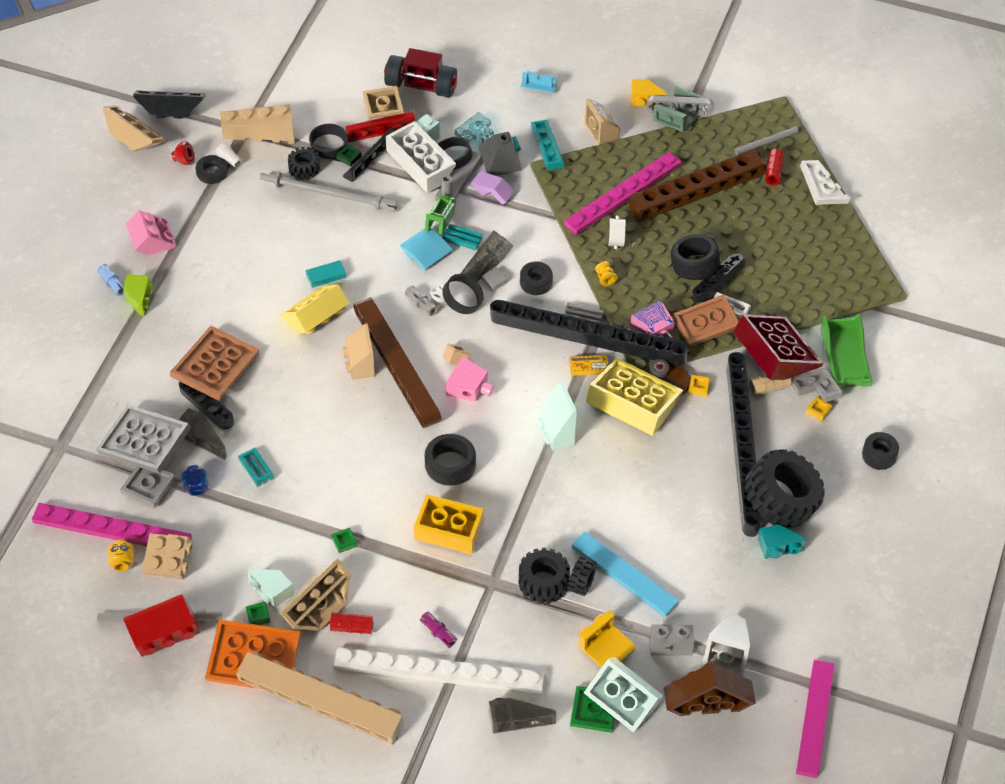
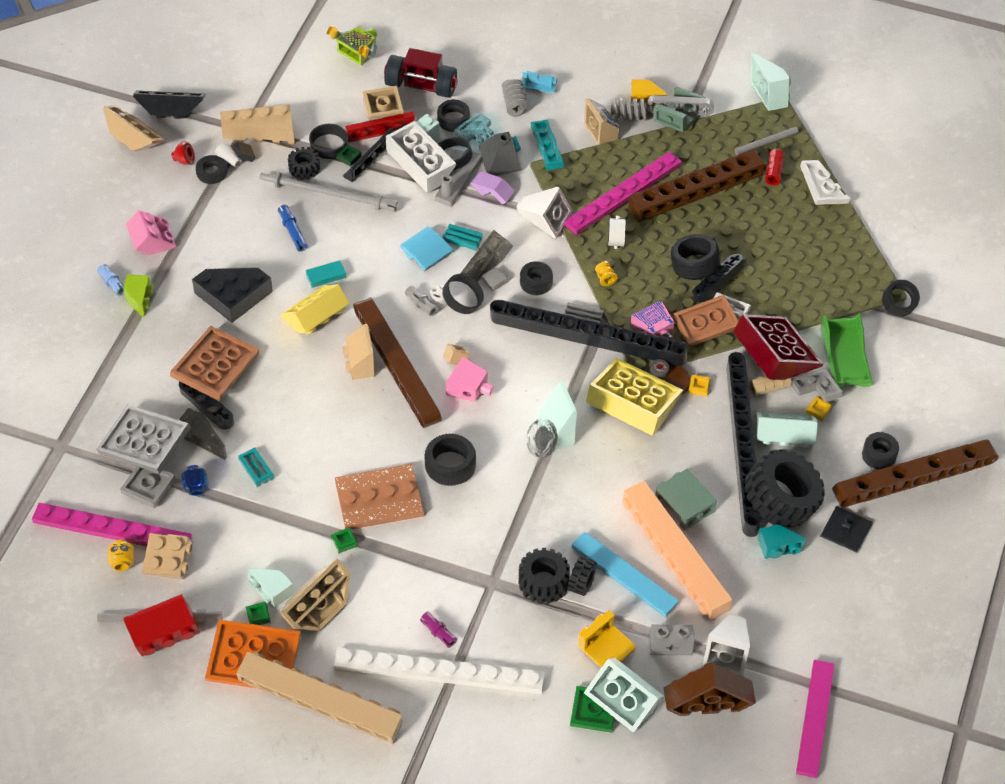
(232, 289): none -> black brick
(244, 151): none -> black tile
(289, 221): none -> blue pin
(351, 623): red axle -> none
(356, 43): none -> torso
(379, 497): none -> nougat plate
(443, 204): bright green window -> none
(449, 524): yellow brick -> none
(452, 106): none -> black tyre
(514, 97): none -> light grey piece
(514, 714): clear smoke slope -> none
(542, 438): none -> clear tile
(546, 210): none -> white slope
(588, 364): yellow tile -> none
(628, 108): none -> light grey piece
(677, 551): none -> light nougat brick
(687, 498): none -> sand green panel
(770, 83): none -> light aqua slope
(786, 428): none -> light aqua slope
(846, 529): none -> black piece
(896, 310): none -> black tyre
(914, 473): none -> reddish brown beam

